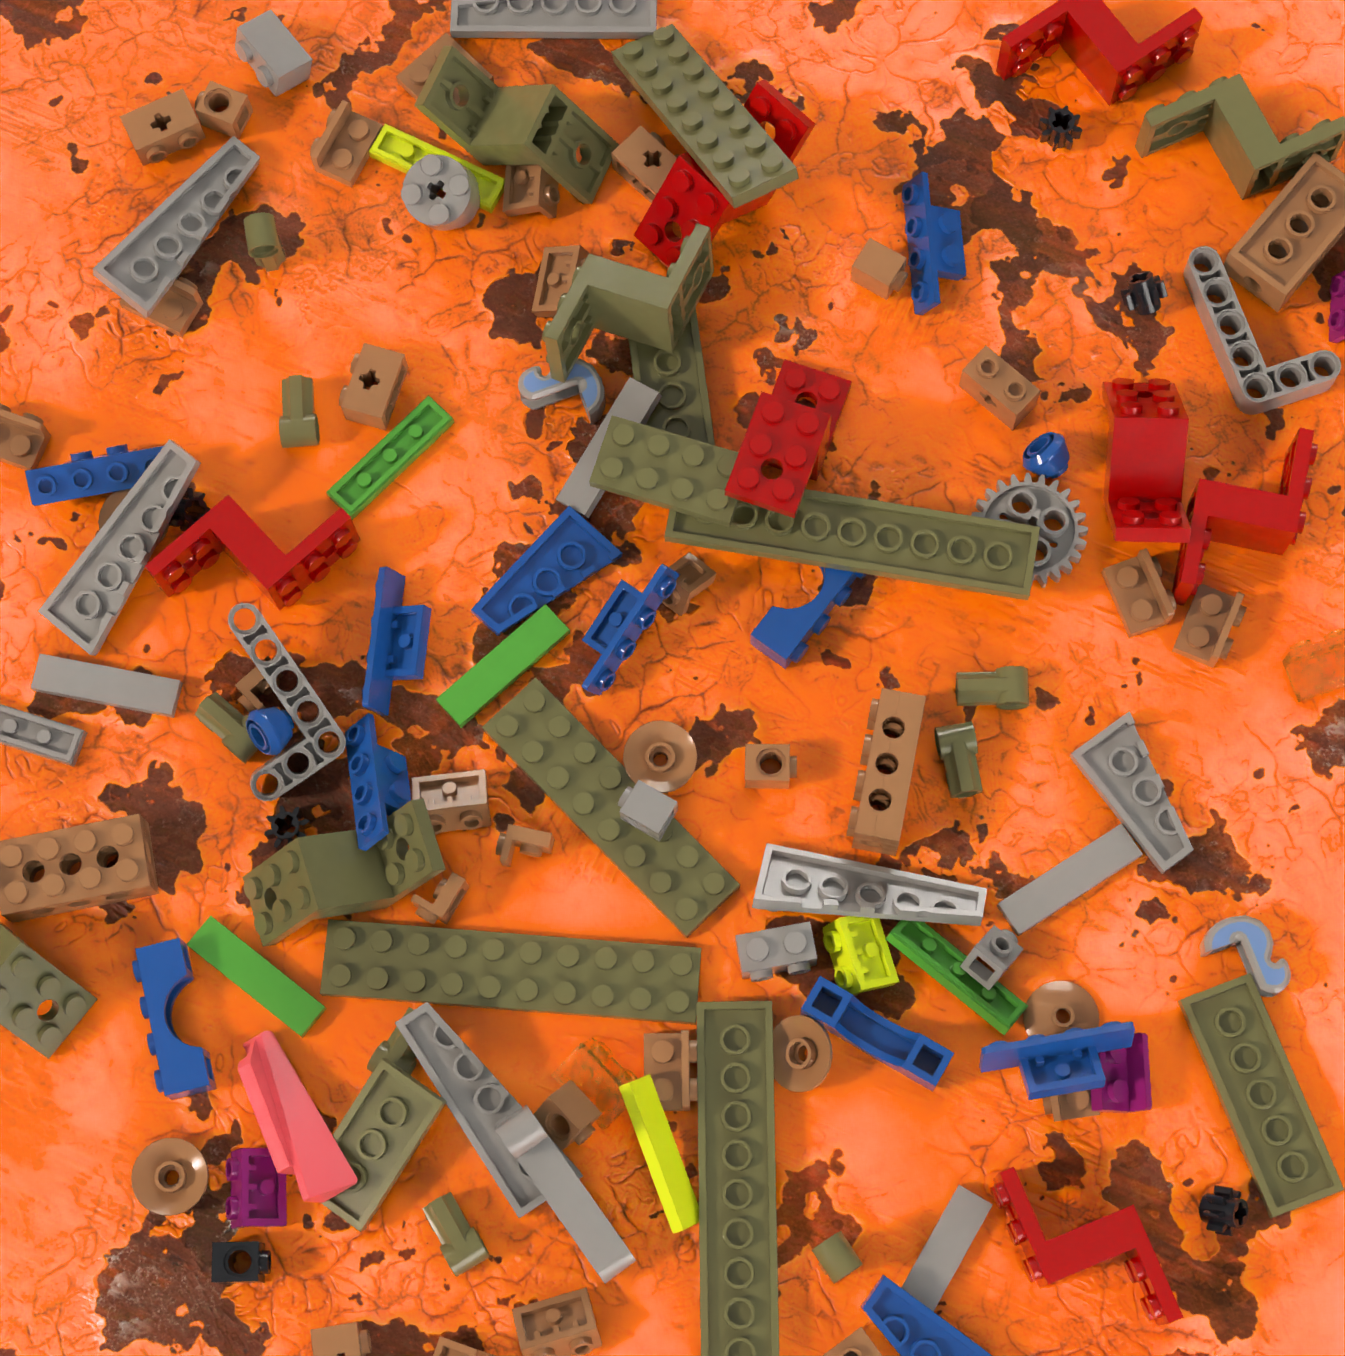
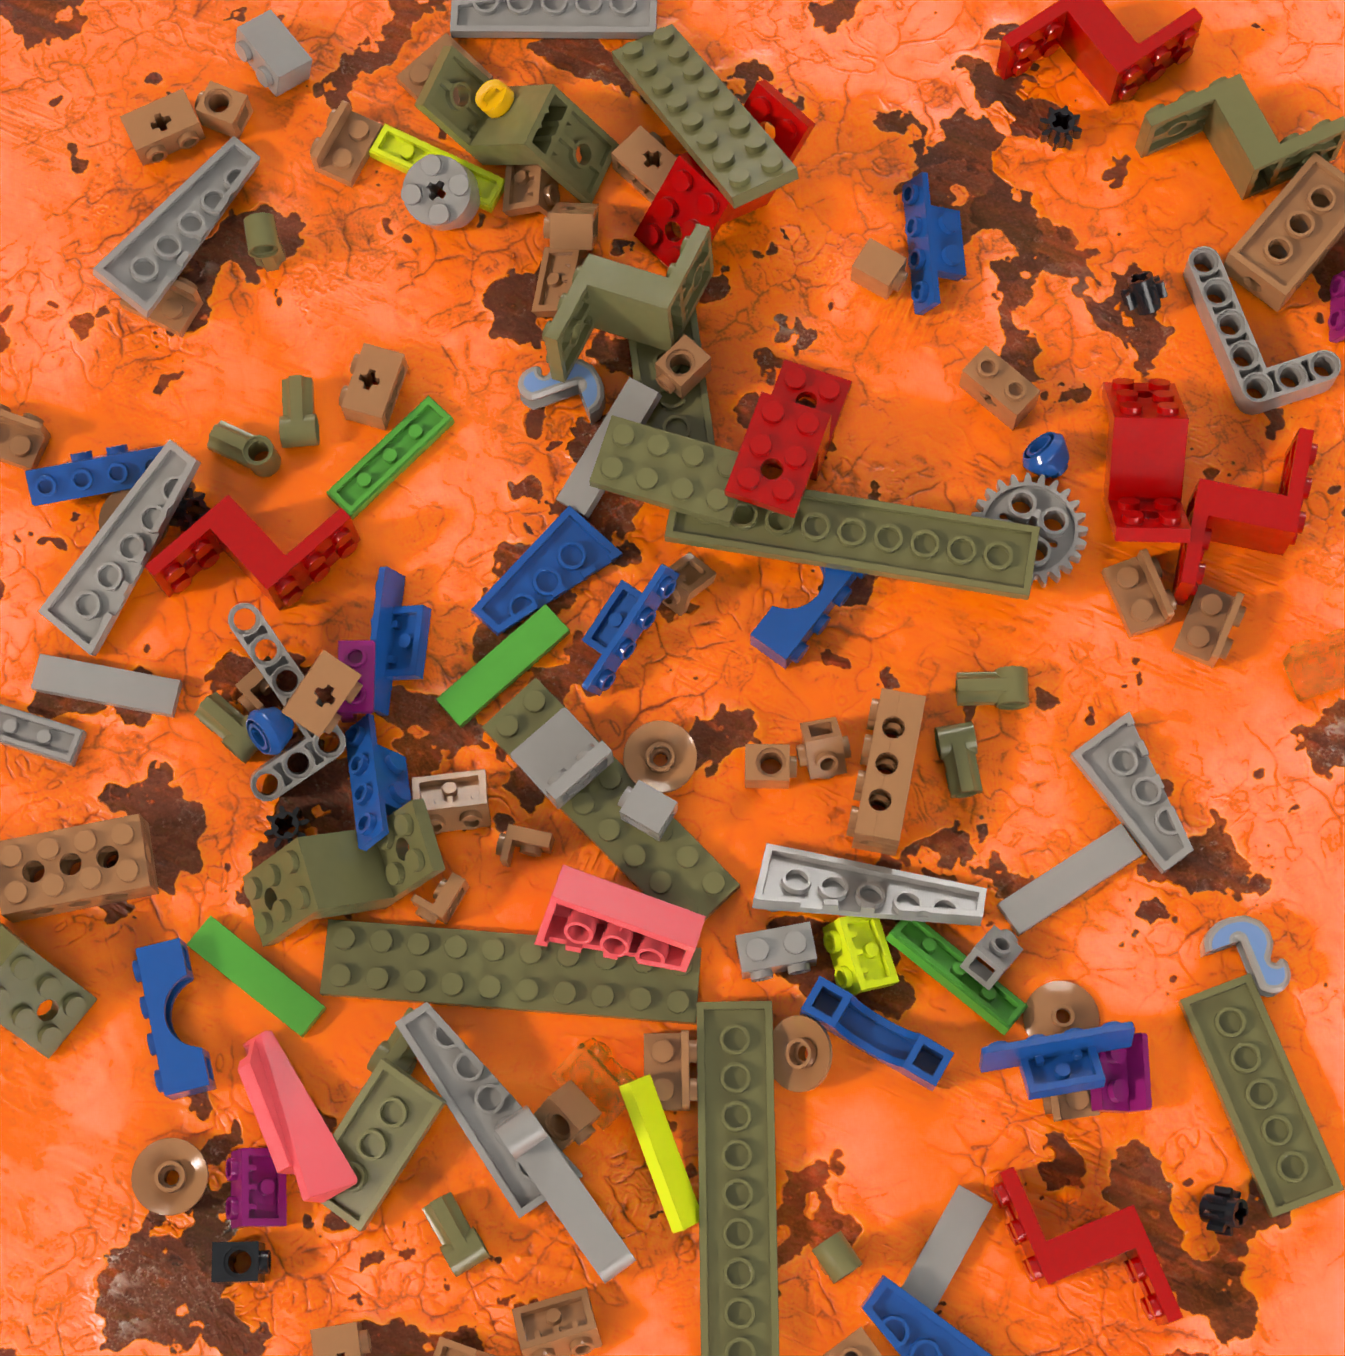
(243, 448): none -> olive piece
(323, 672): none -> medium nougat brick
(361, 657): none -> magenta bracket
(494, 98): none -> yellow tile
(562, 757): none -> light grey bracket
(572, 226): none -> medium nougat brick
(619, 922): none -> coral wedge
(687, 353): none -> medium nougat brick
(823, 748): none -> medium nougat brick

